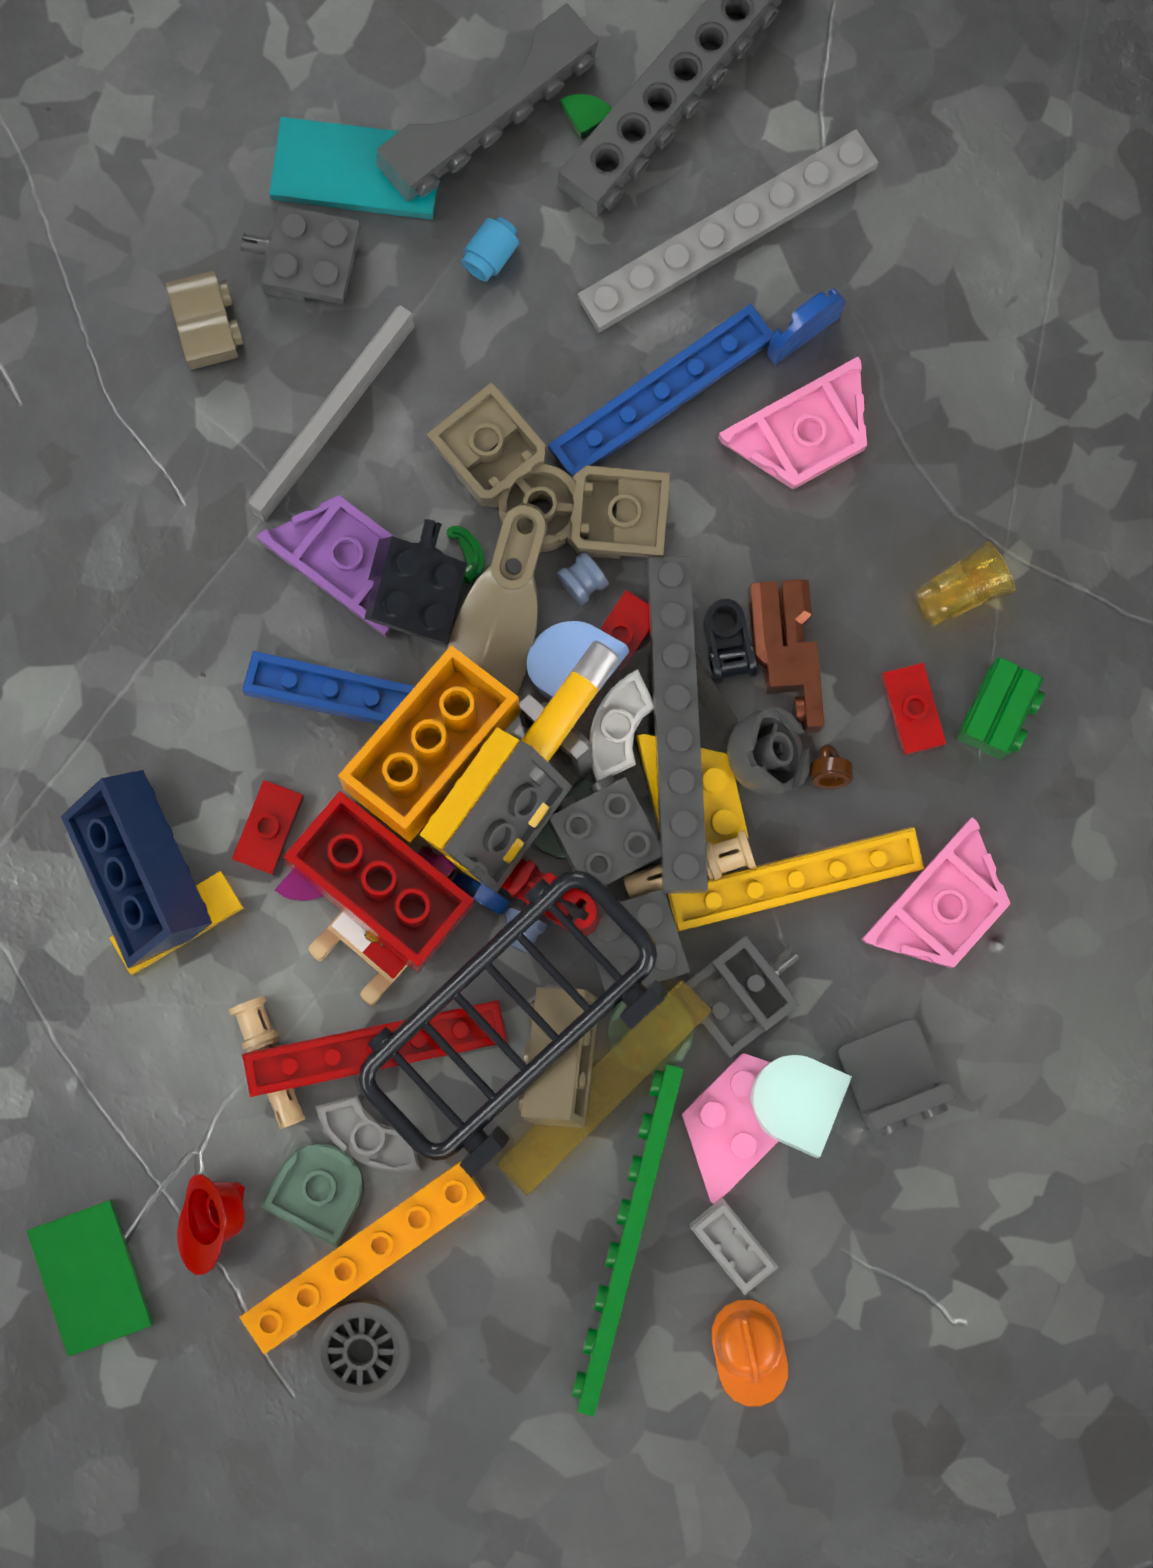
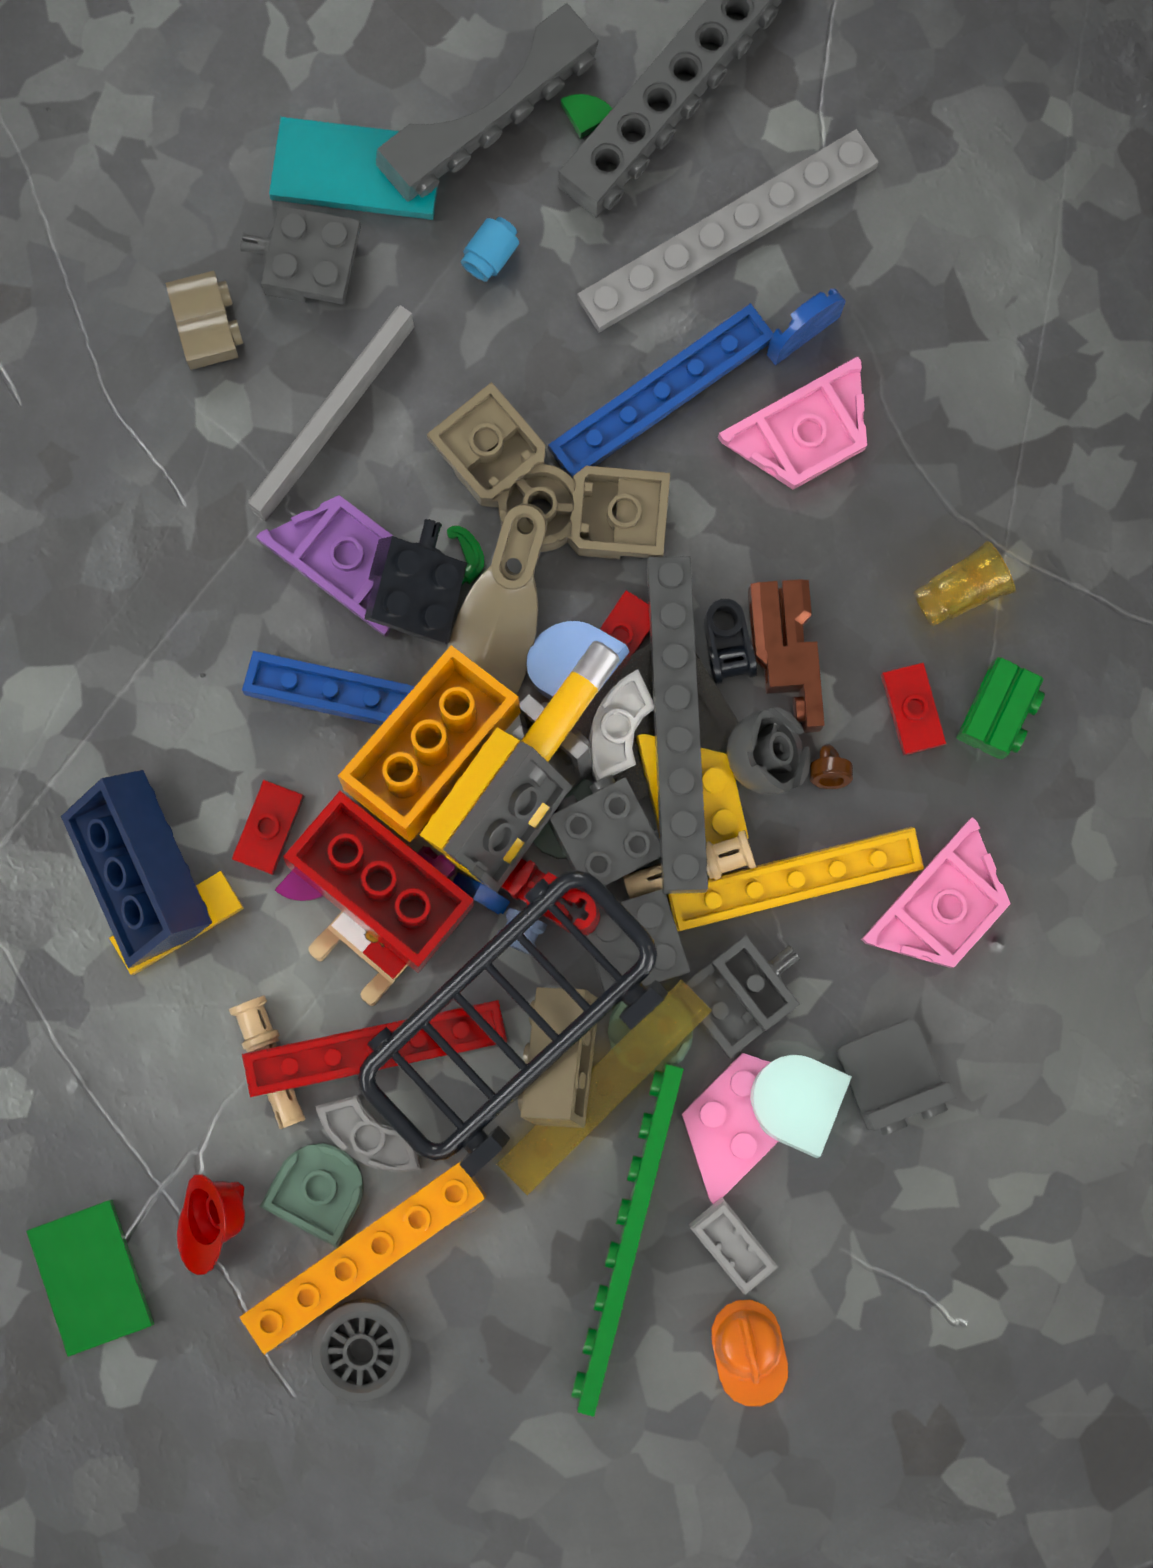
(582, 578): sand blue wheel -> none

